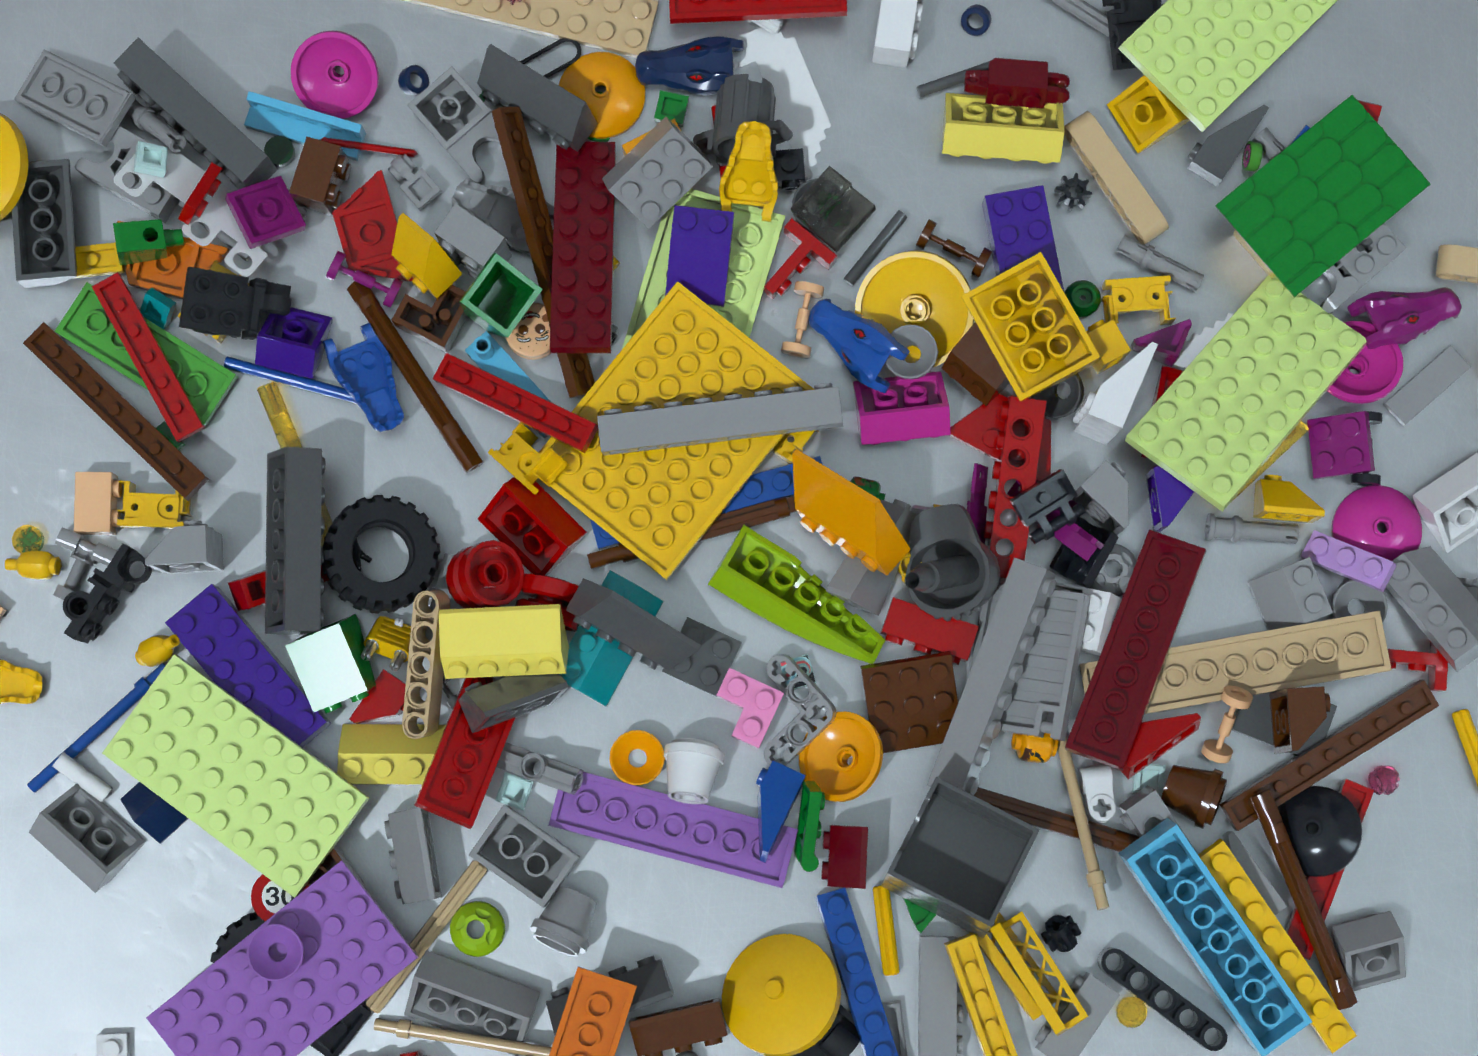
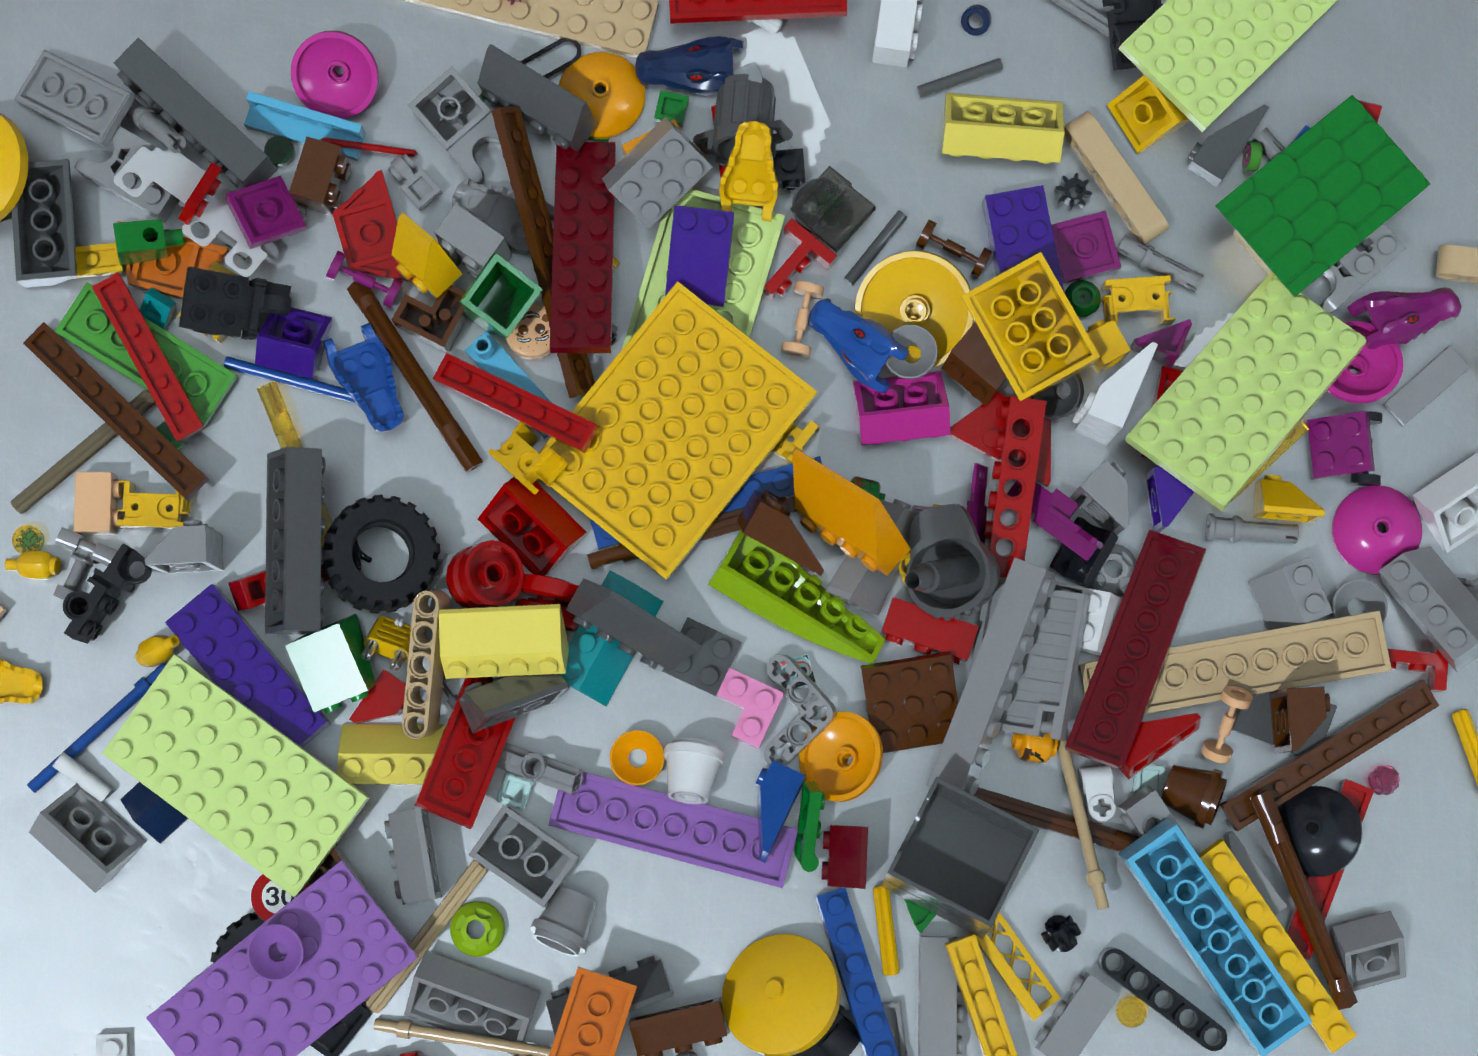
(74, 459): none -> dark tan axle
(150, 159): light aqua tile -> none
(405, 83): dark blue piece -> none
(720, 420): light grey brick -> none
(770, 524): none -> reddish brown slope
(1018, 83): dark red hinge -> none
(1029, 979): yellow fence -> none
(1044, 498): black plate -> none
(1085, 247): none -> magenta plate
(1349, 561): lavender plate -> none

